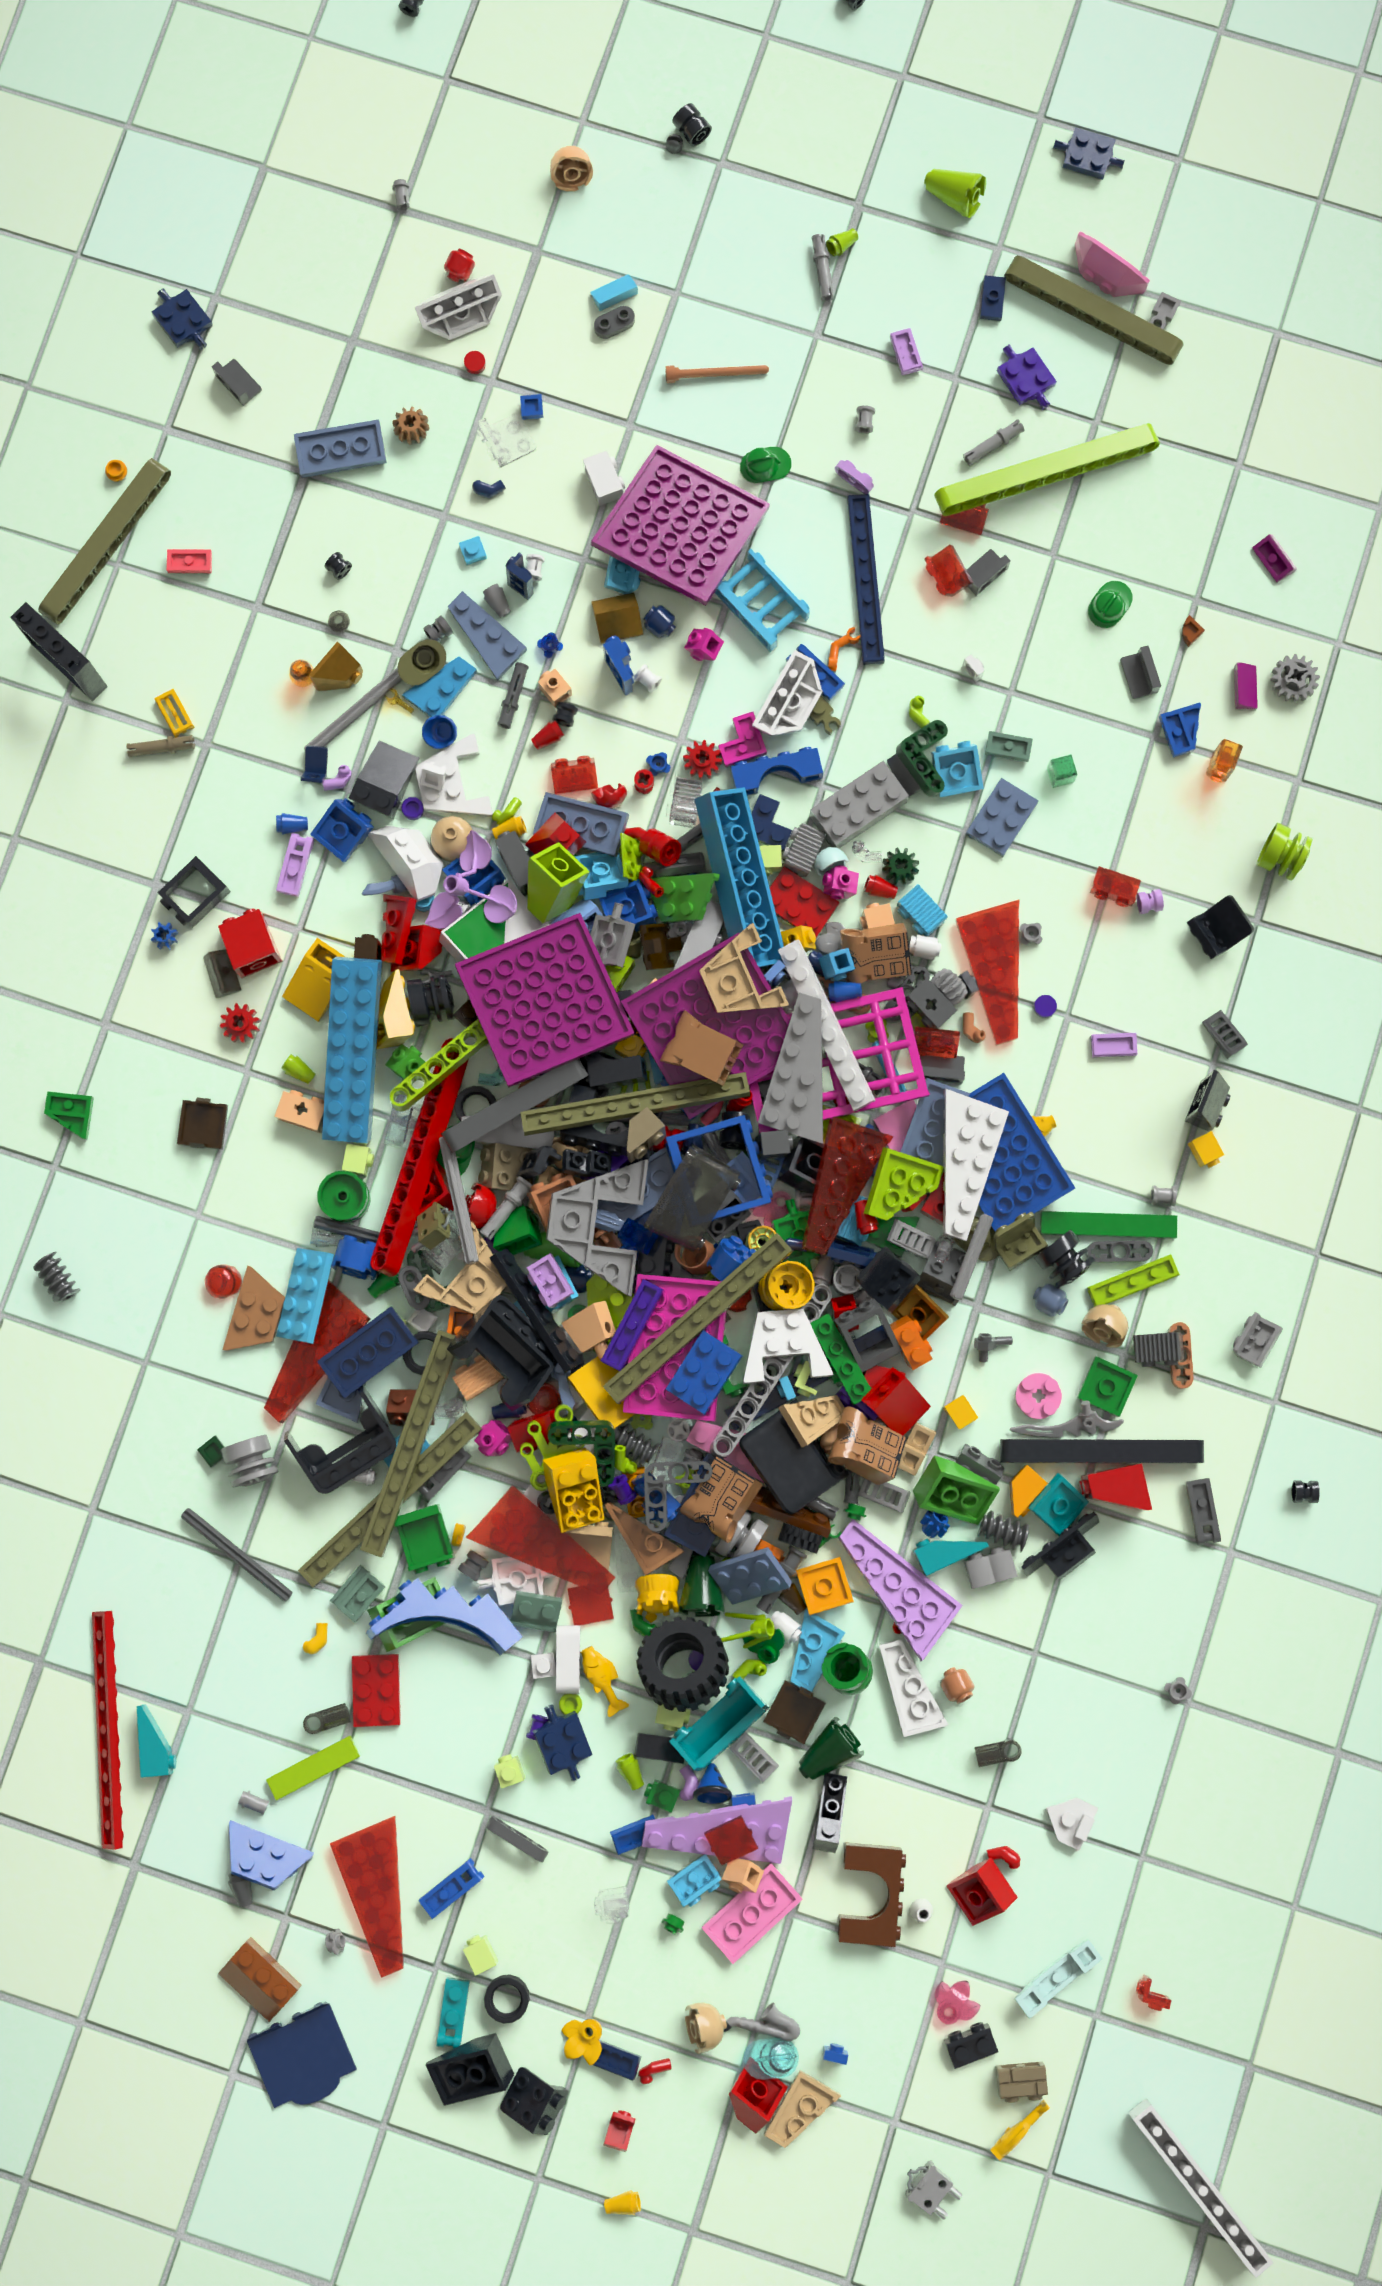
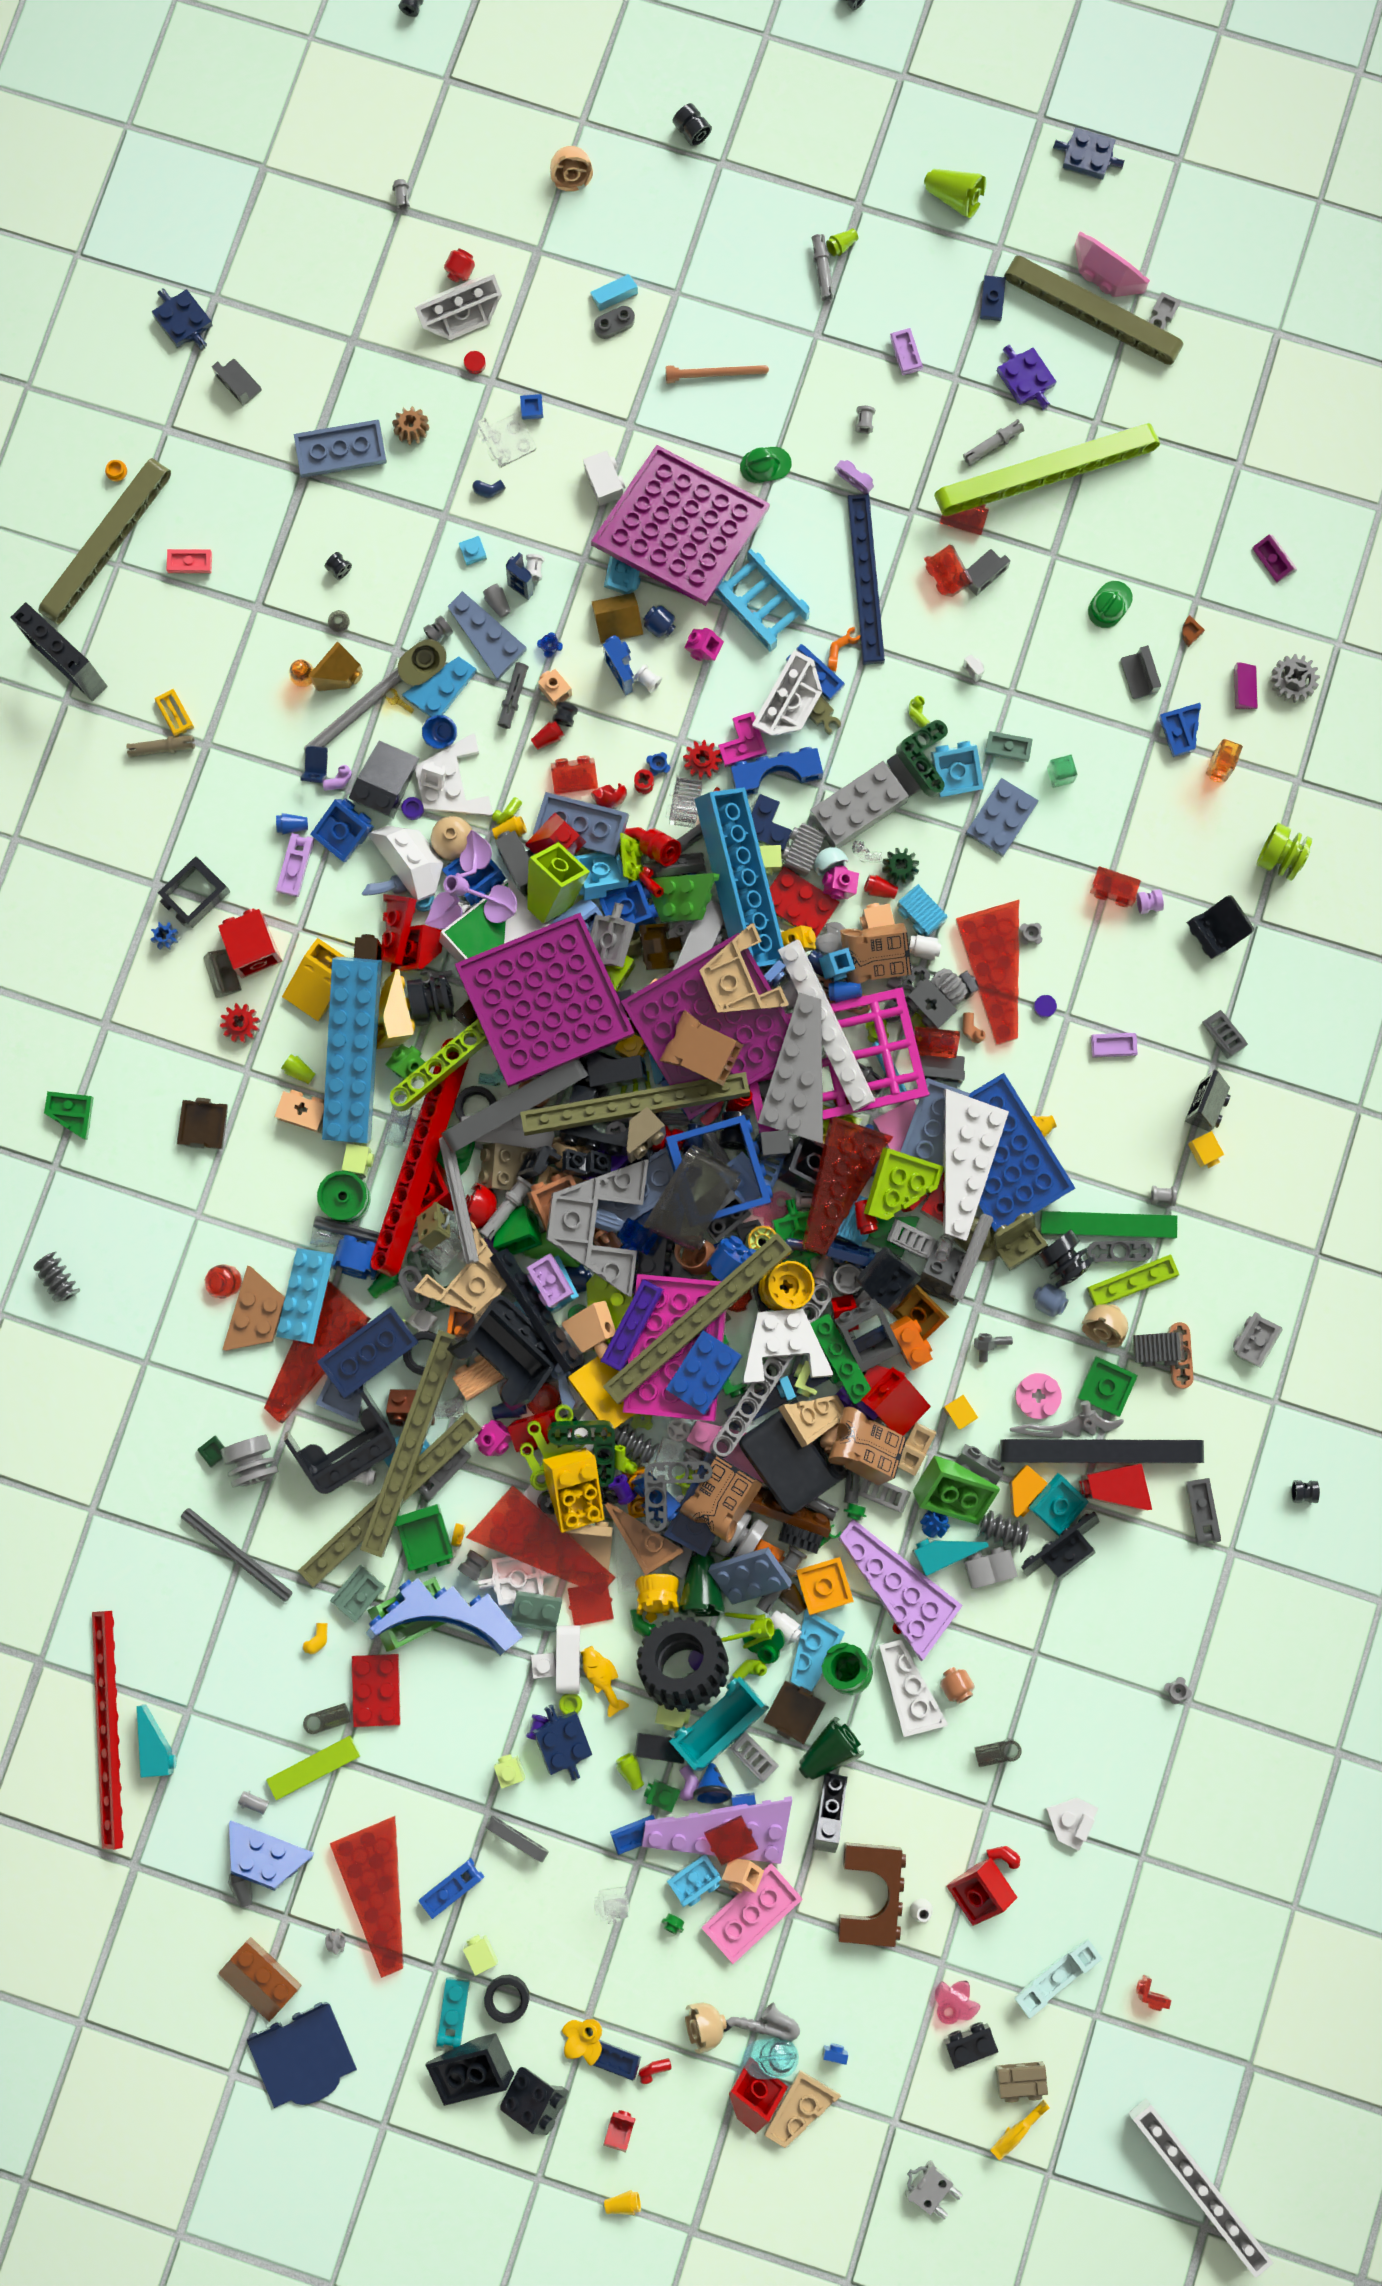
(673, 145): dark grey hinge -> none

